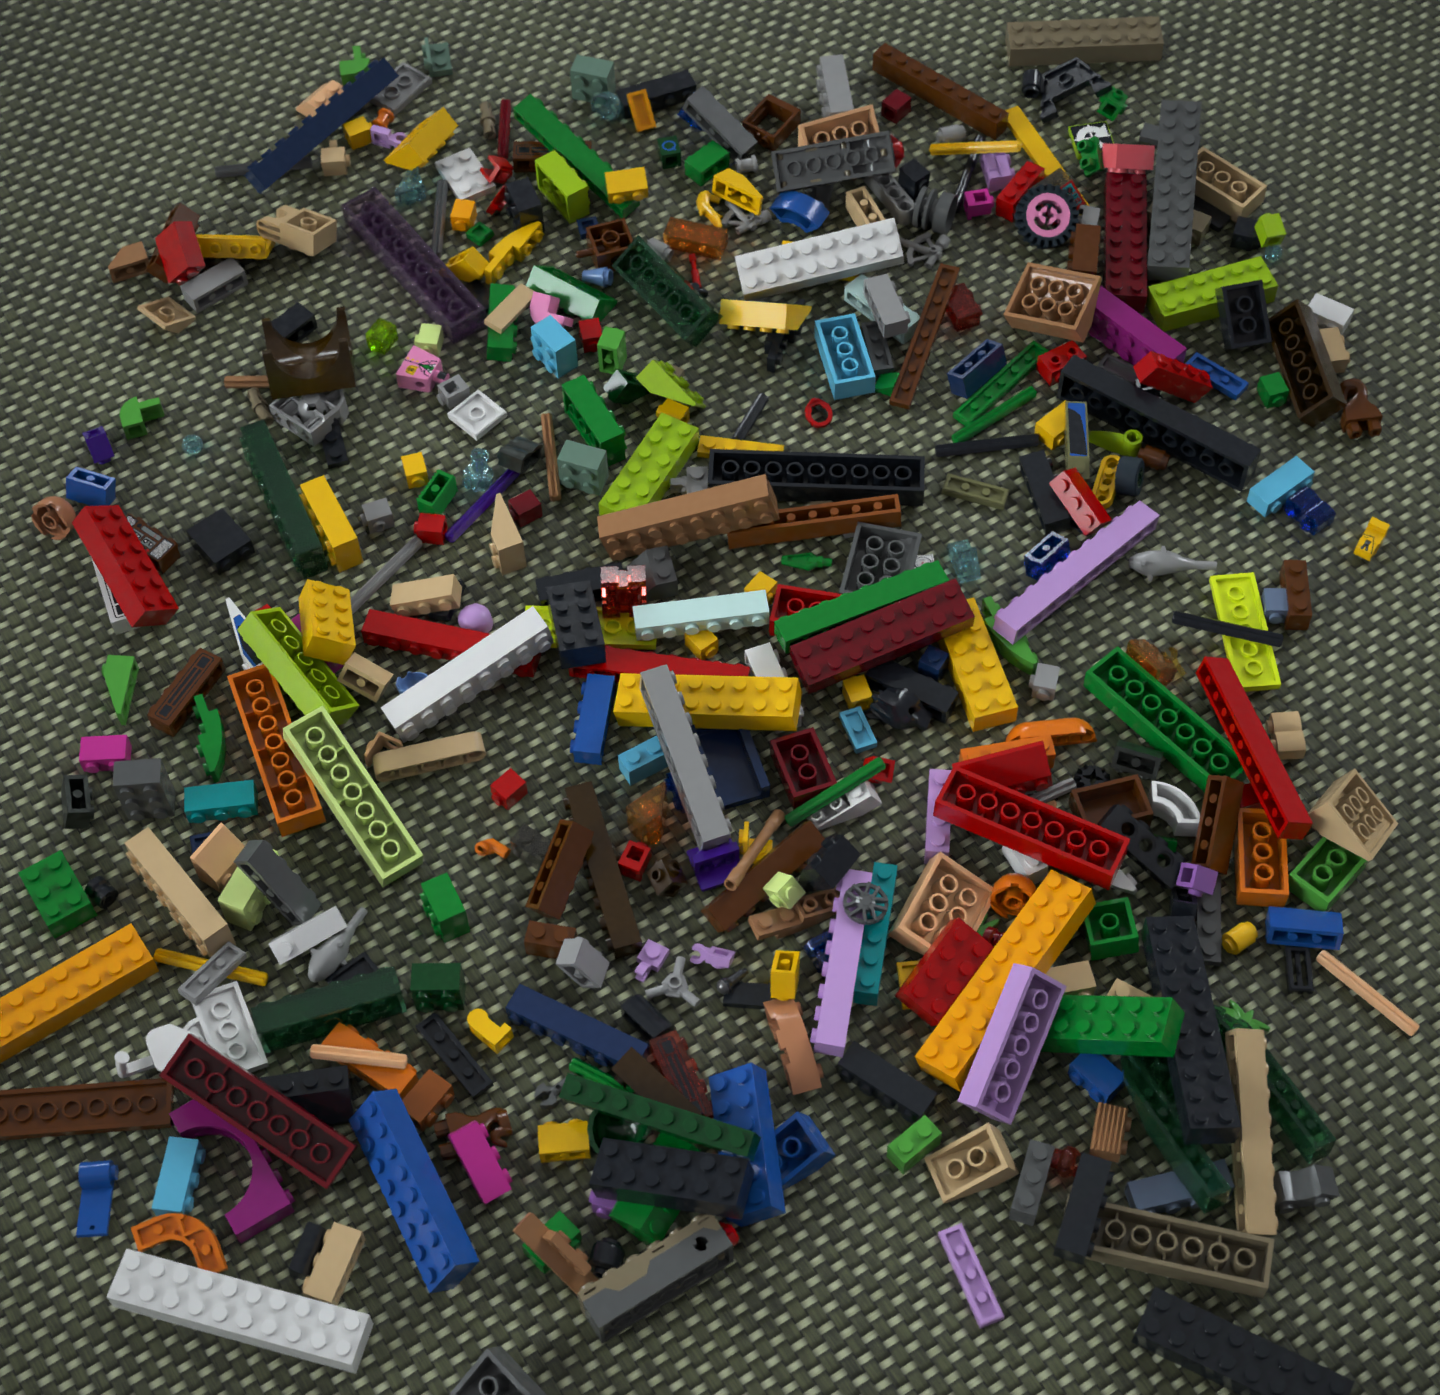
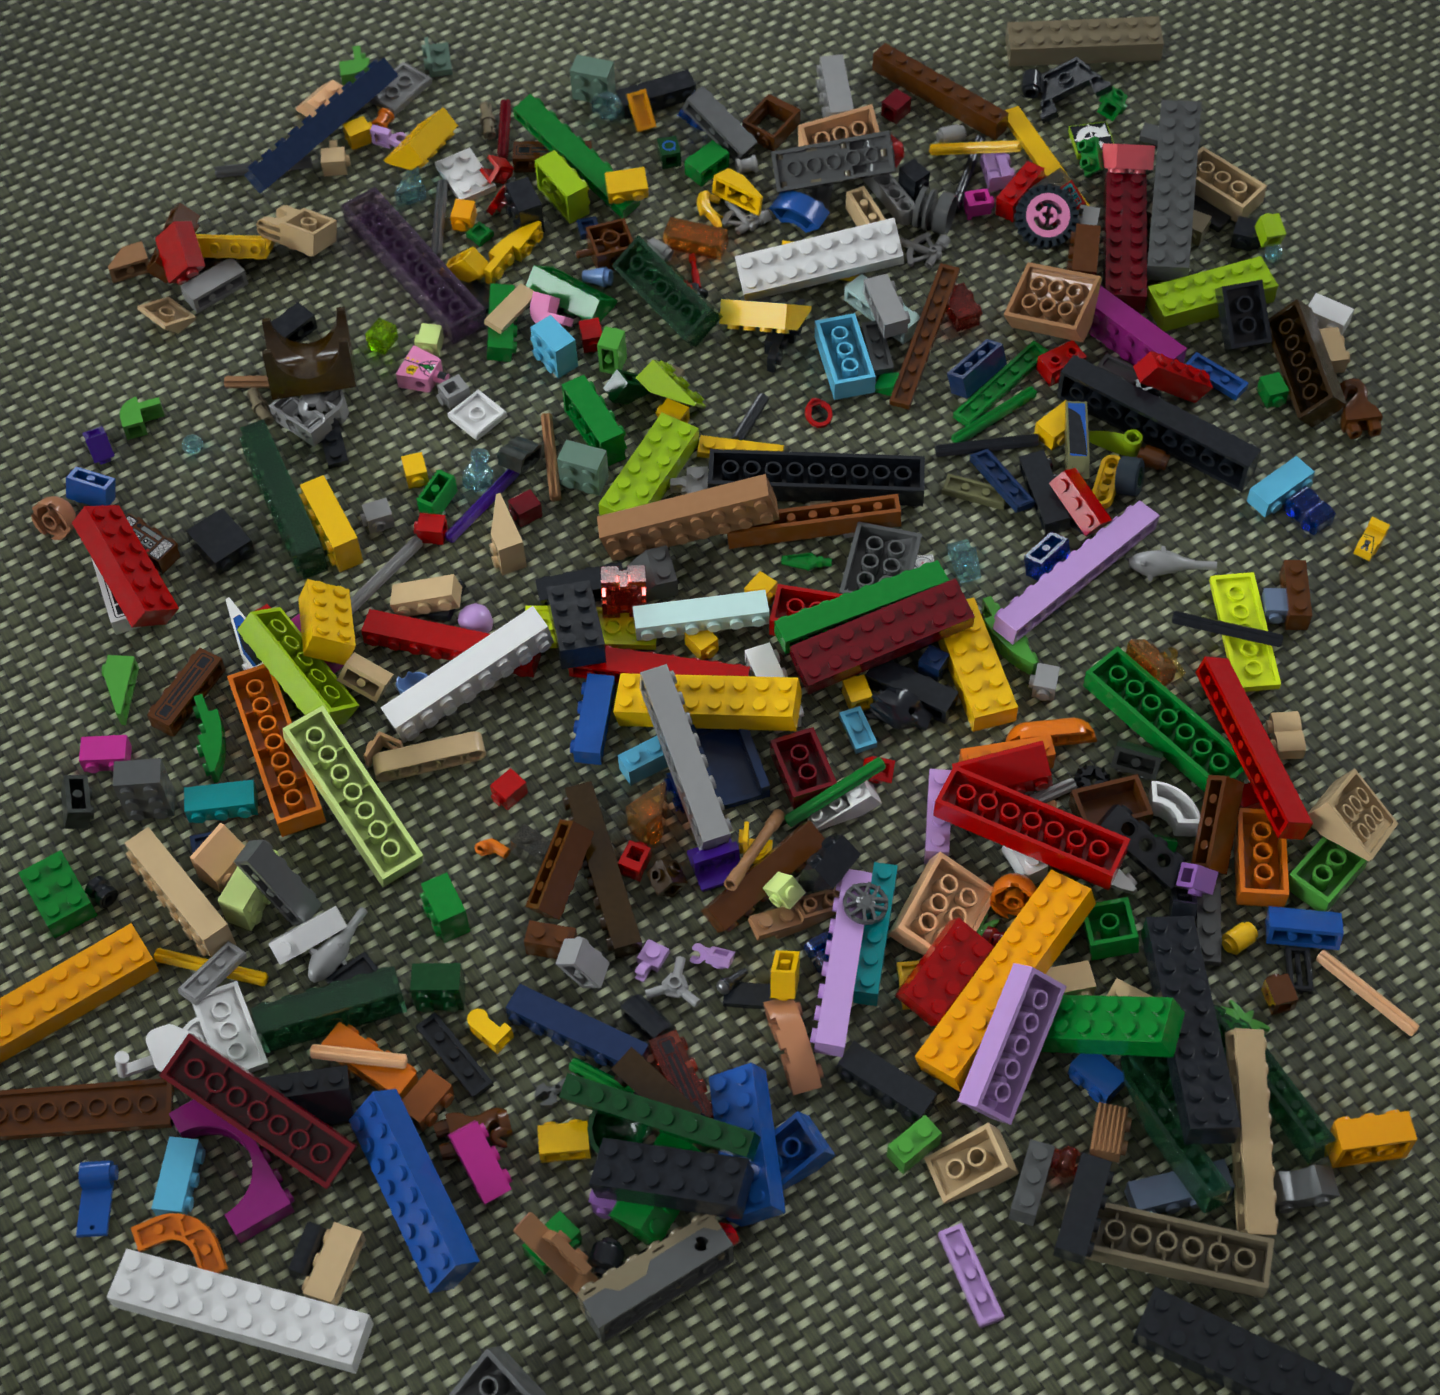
(1002, 480): none -> dark blue tile
(1279, 993): none -> reddish brown brick
(1372, 1138): none -> light orange brick

